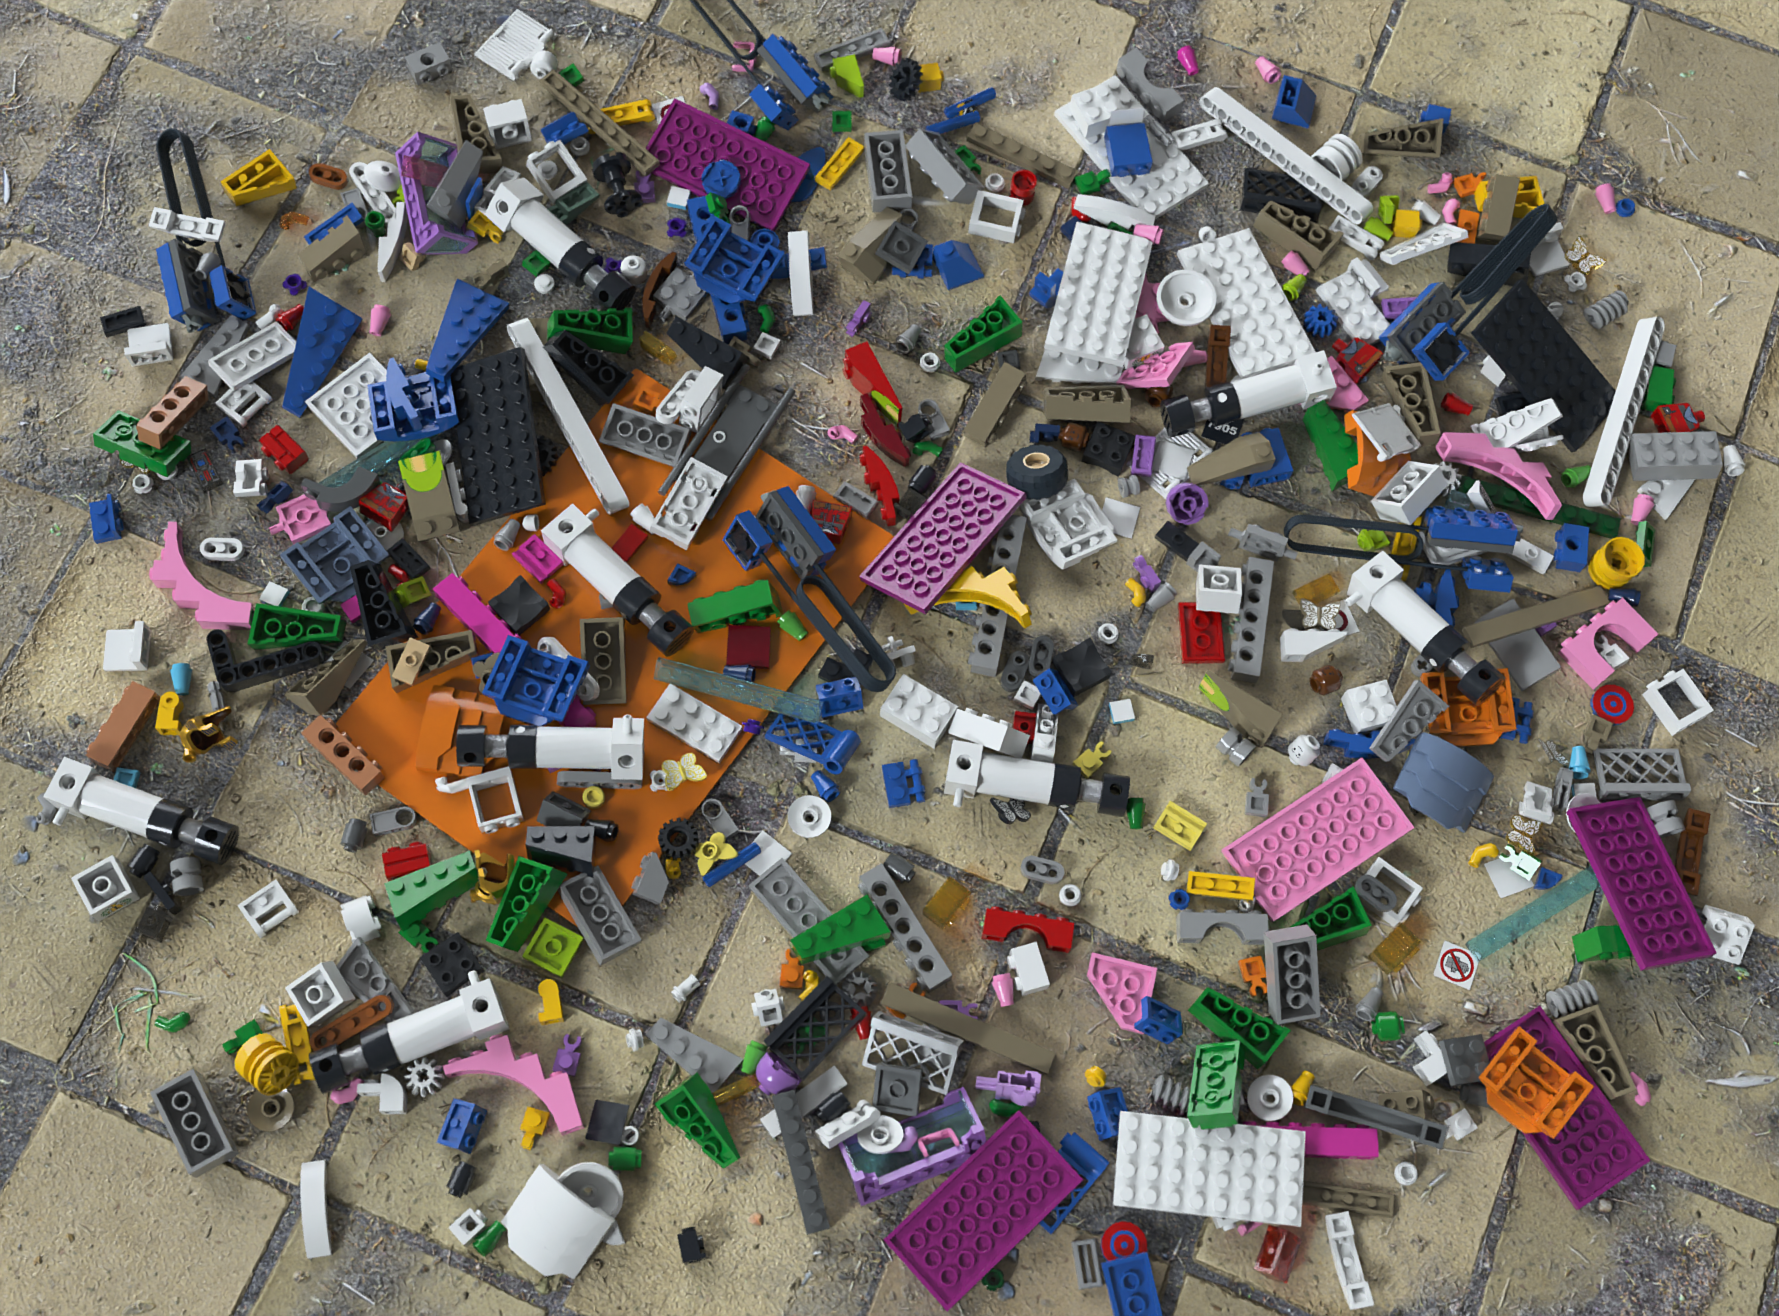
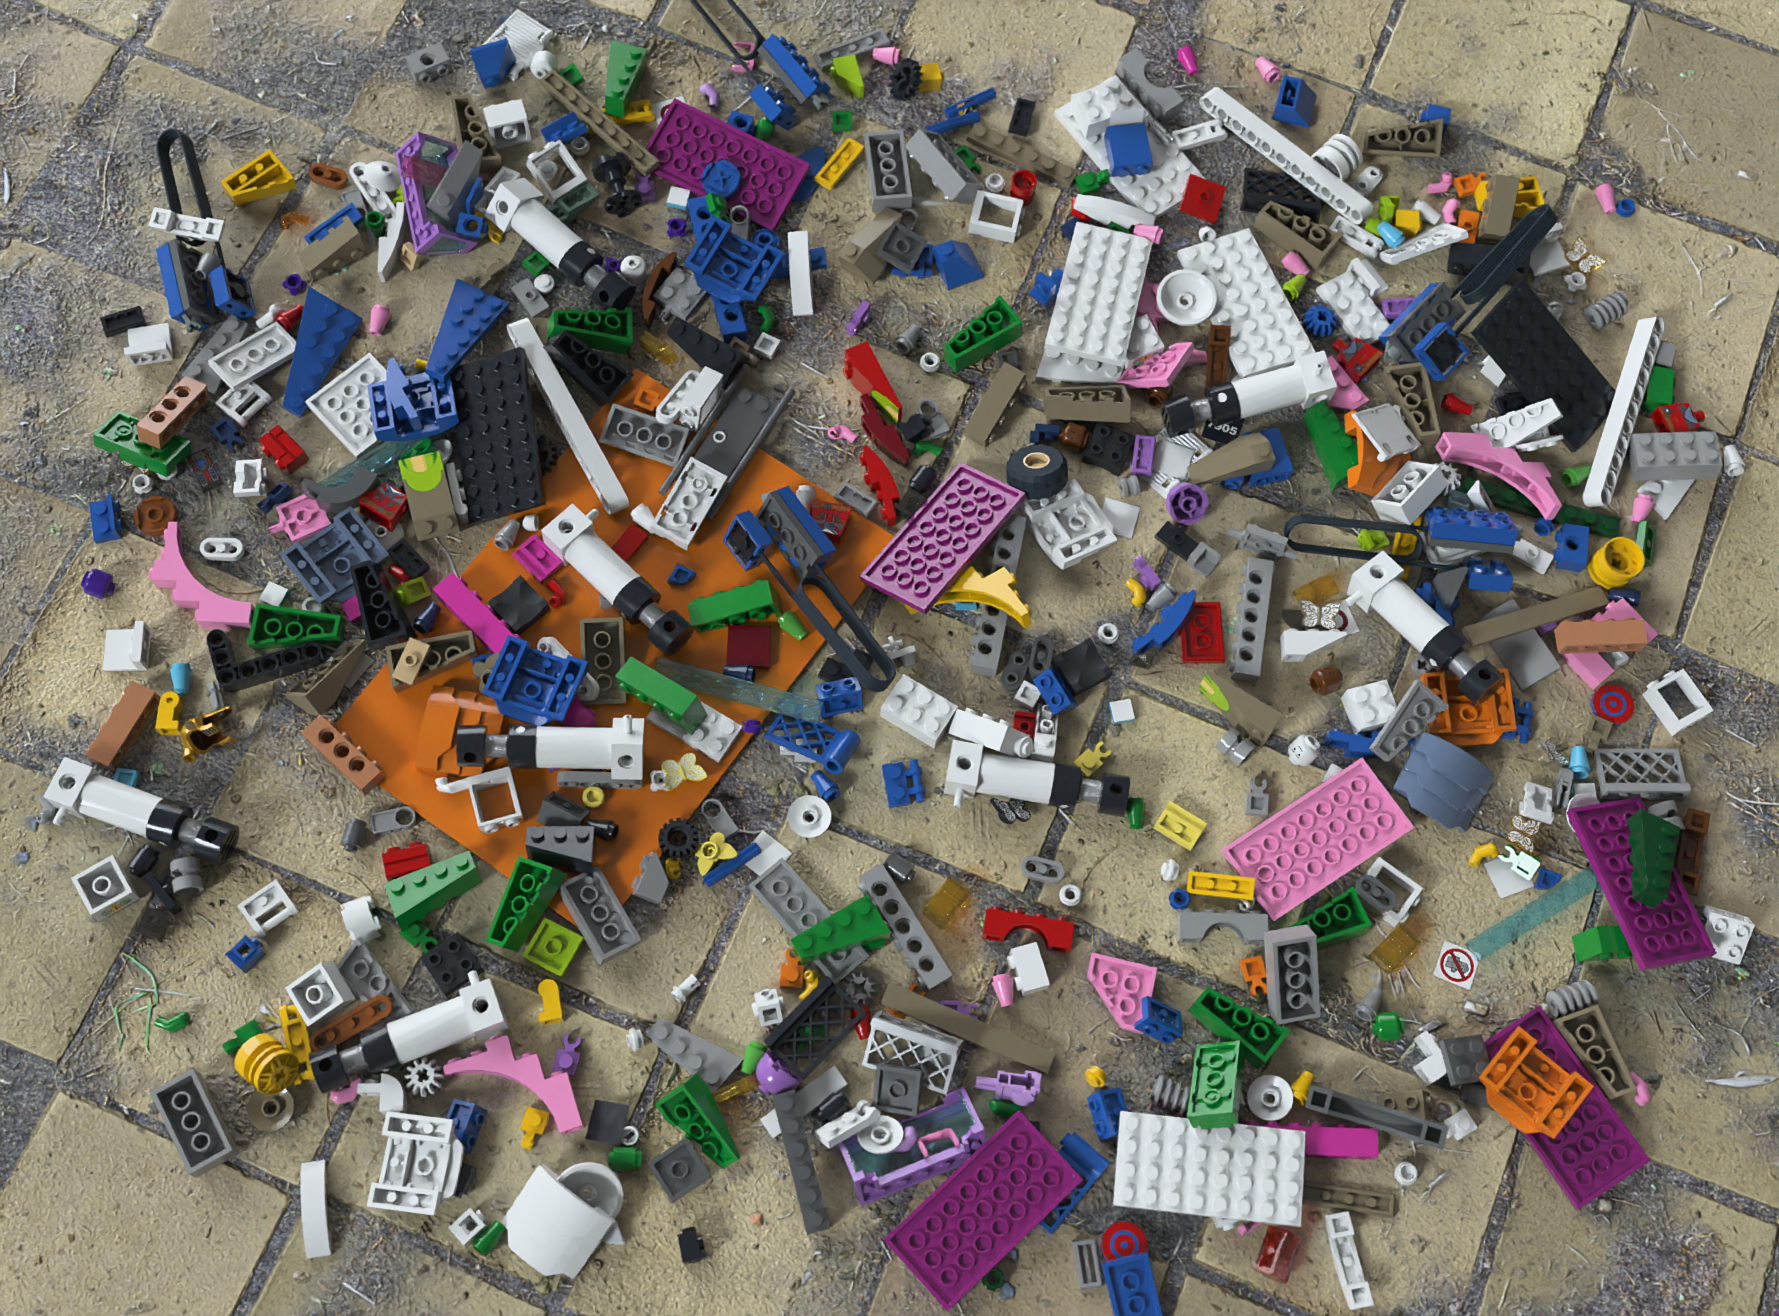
(98, 583): none -> dark purple head
(154, 514): none -> dark orange tile
(247, 962): none -> blue window
(418, 1164): none -> white slope
(463, 225): none -> blue brick
(492, 885): pearl gold piece -> none
(493, 62): none -> blue slope
(530, 298): none -> light grey plate
(624, 74): none -> green wedge
(662, 694): none -> green wedge
(679, 1170): none -> dark grey plate
(1021, 117): none -> black plate
(1024, 747): none -> white plate
(1172, 622): none -> blue slope
(1202, 198): none -> red plate
(1218, 589): white brick -> none
(1390, 234): none -> medium azure cone
(1448, 585): none -> dark grey slope
(1543, 527): none -> blue plate
(1600, 636): none -> nougat brick
(1652, 856): none -> dark green wedge

